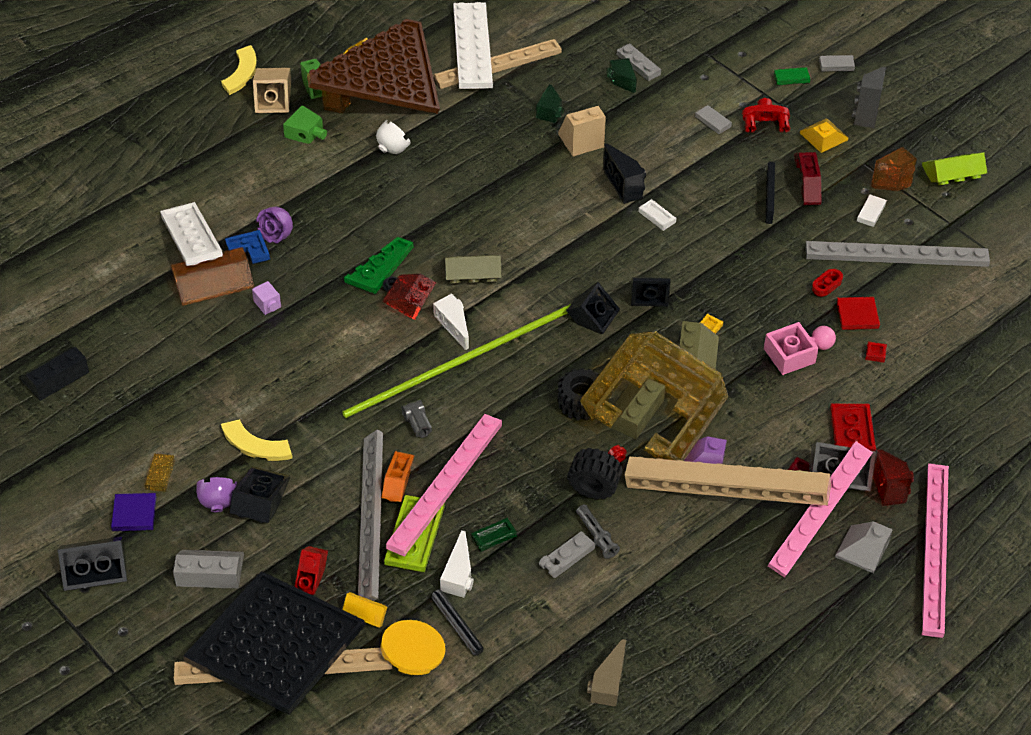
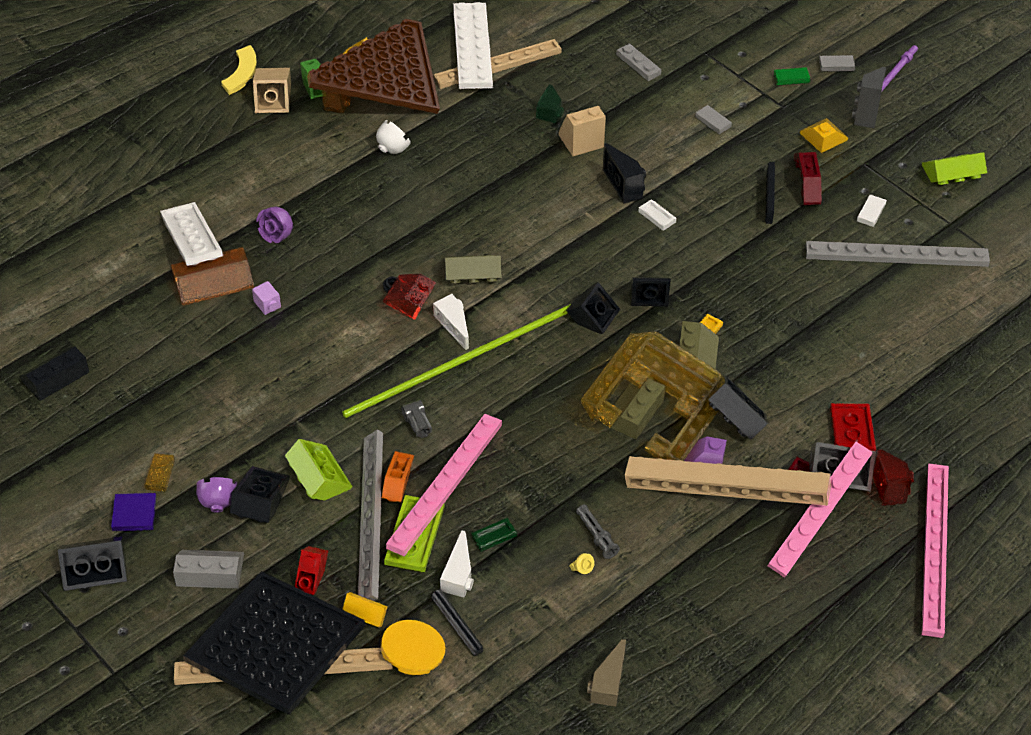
(251, 243): blue plate -> none
(254, 446): light yellow tile -> none
(304, 126): bright green torso -> none
(317, 470): none -> lime slope
(380, 266): green wing -> none
(567, 554): light grey plate -> none
(568, 388): black tyre -> none
(583, 564): none -> light yellow plate
(594, 473): black tyre -> none
(618, 452): red plate -> none
(622, 74): clear green slope -> none
(737, 408): none -> black slope
(766, 112): red connector -> none
(793, 347): bright pink brick -> none
(825, 285): red plate -> none
(858, 313): red tile -> none
(865, 545): light grey slope -> none
(876, 352): red tile -> none
(894, 171): clear orange slope -> none
(905, 58): none -> medium lavender bar

